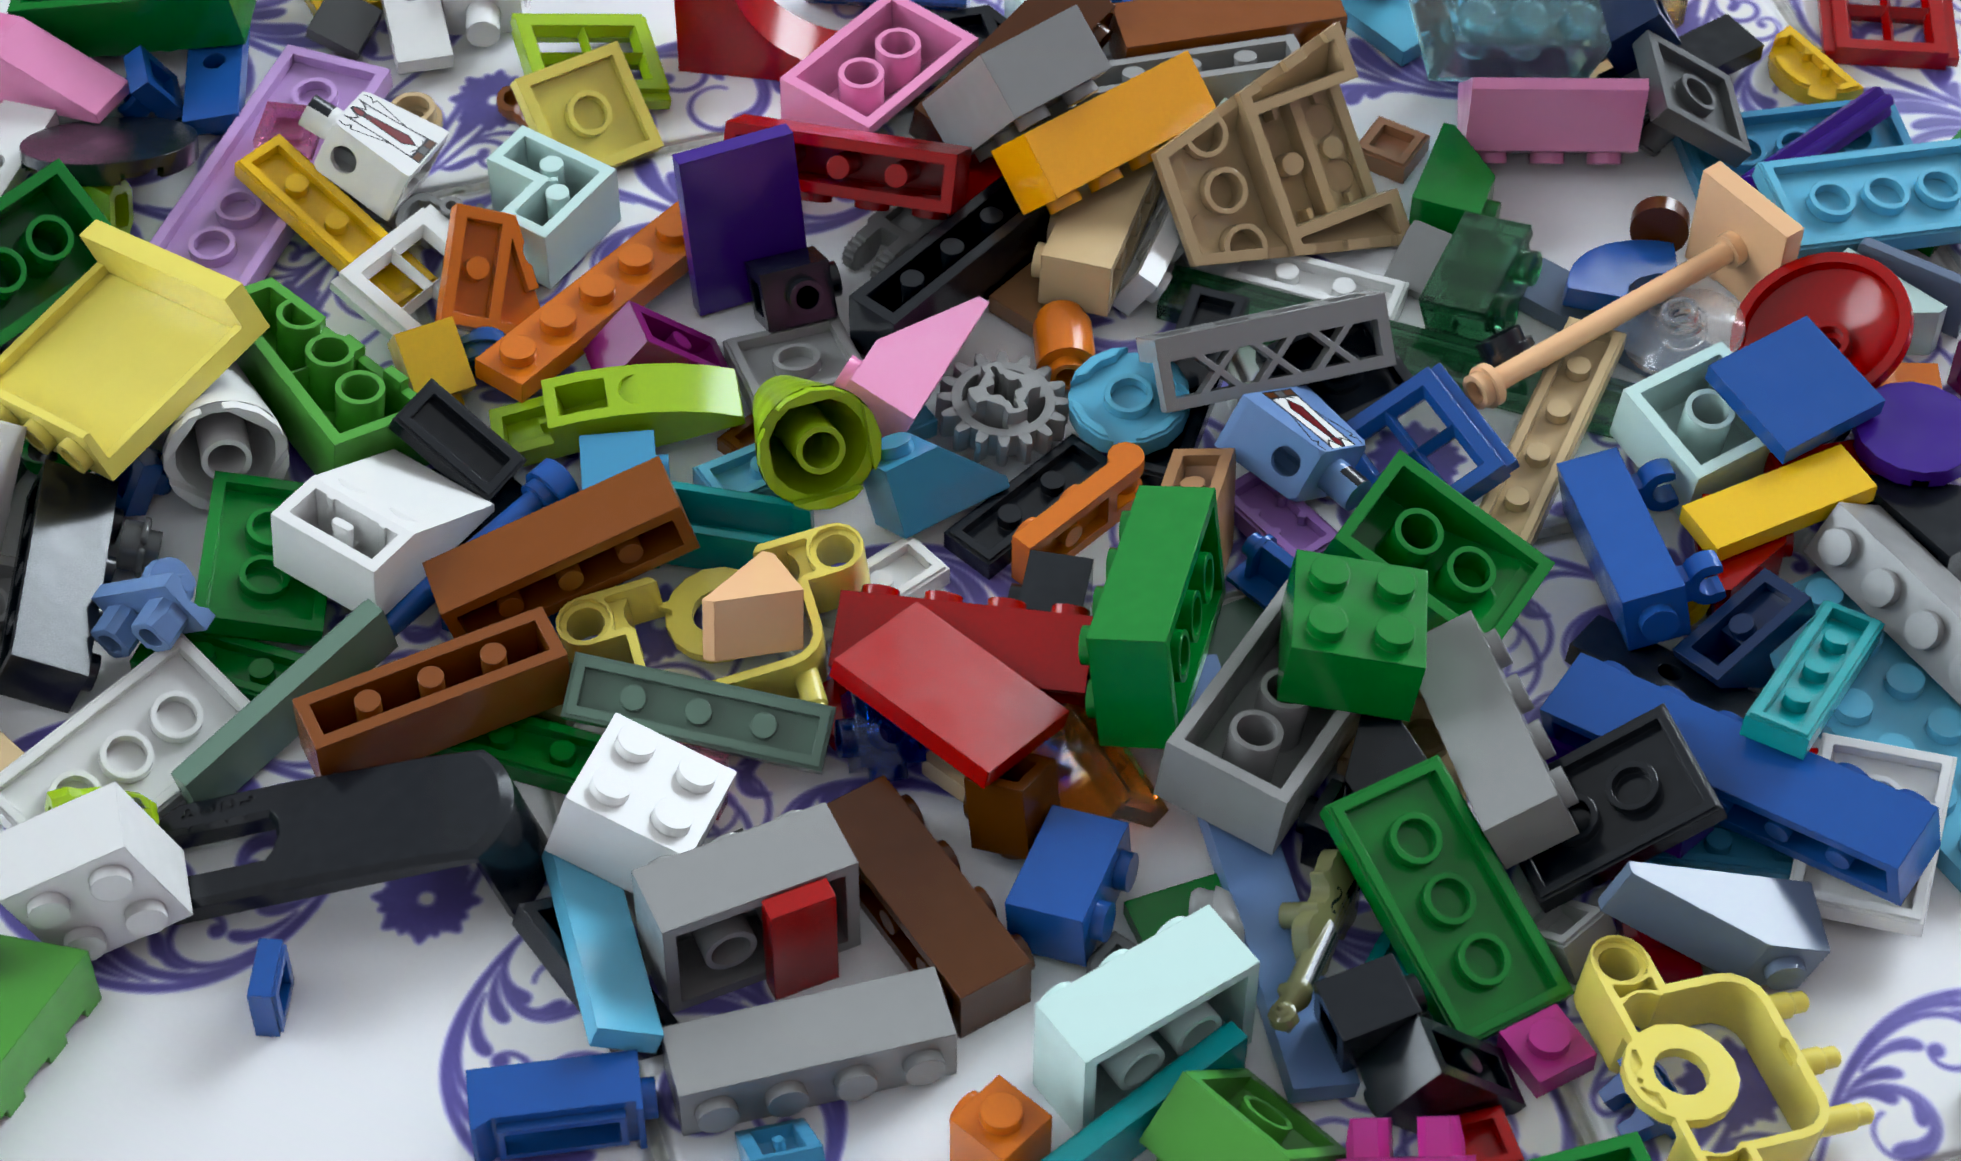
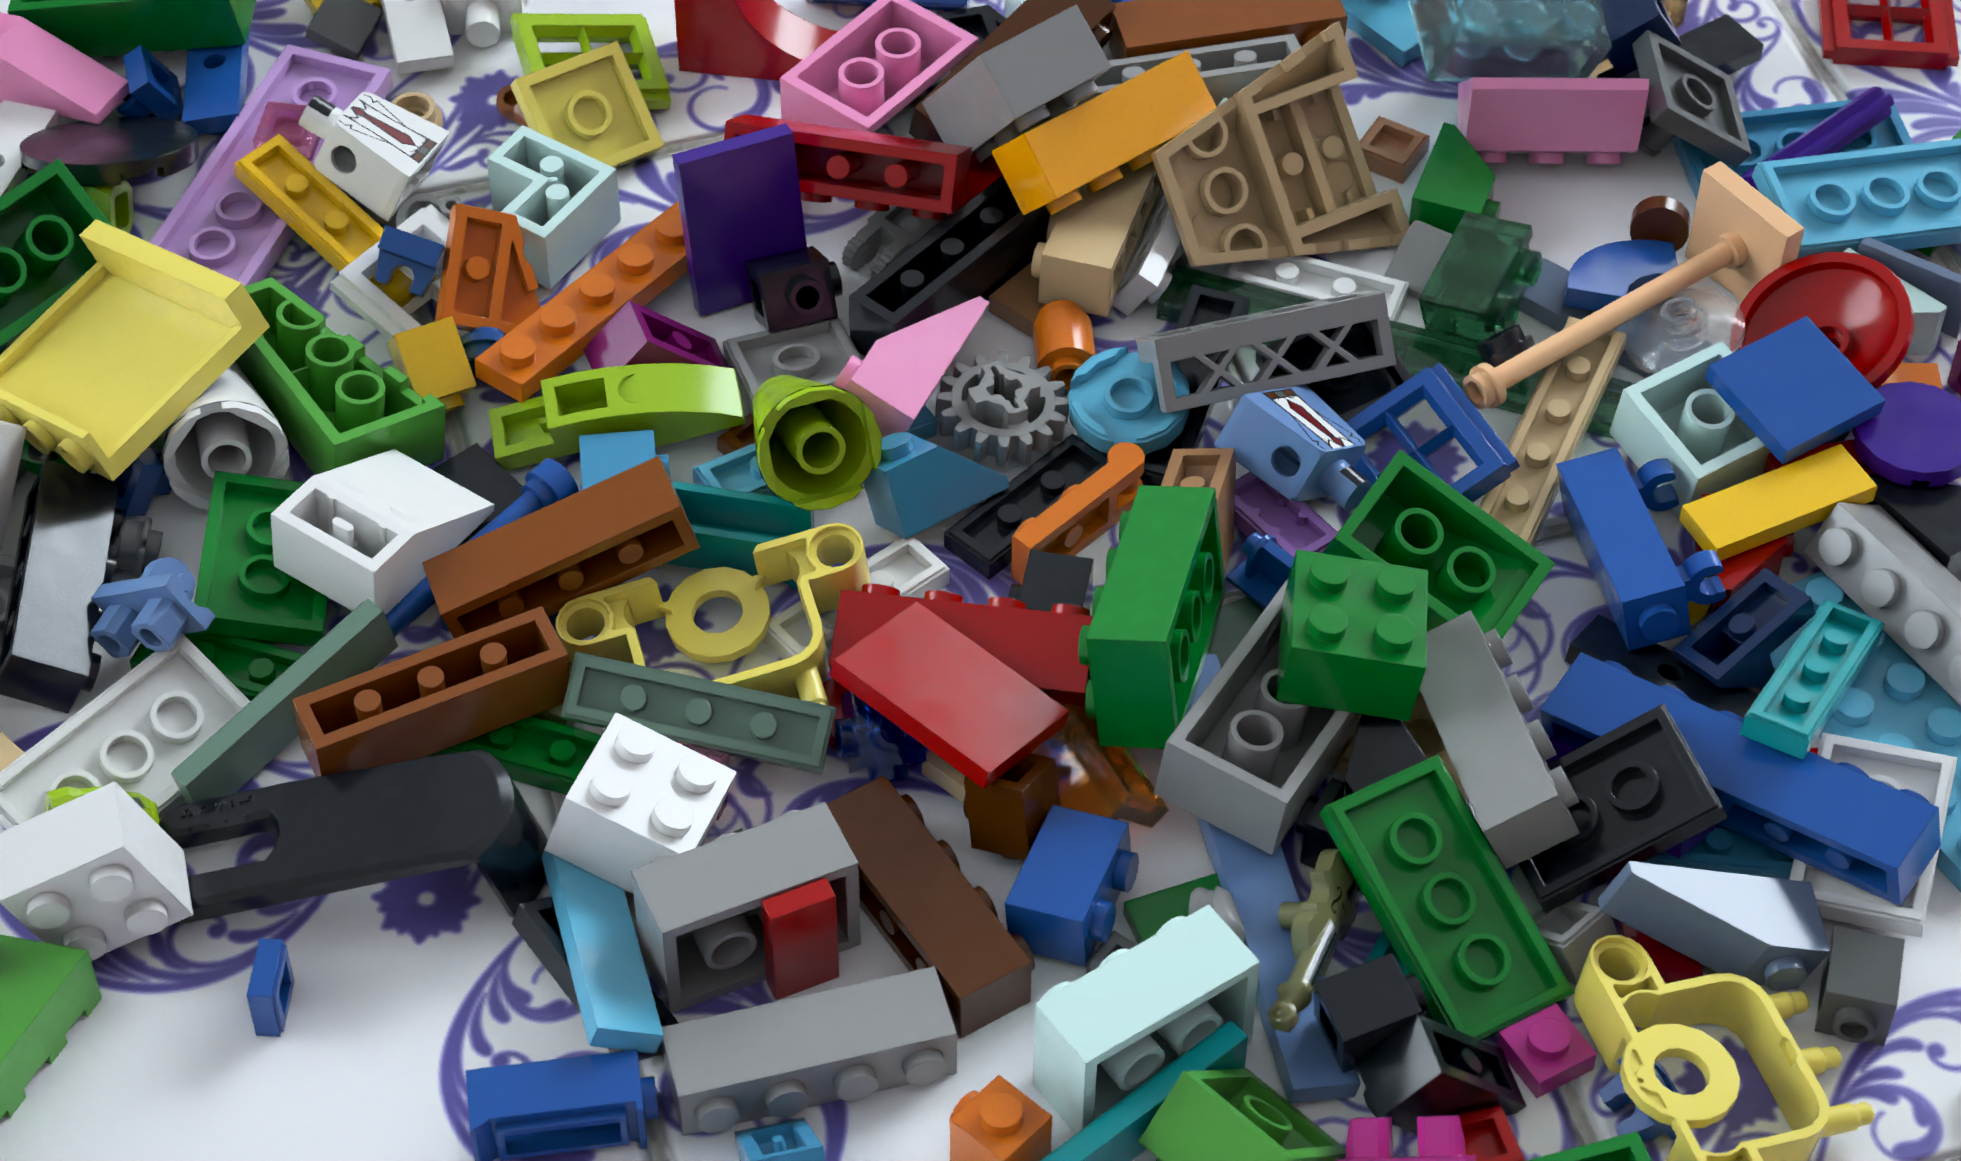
(411, 251): none -> blue tile
(456, 442): black tile -> none
(754, 612): light nougat slope -> none
(1806, 72): yellow tile -> none
(1859, 985): none -> dark grey brick

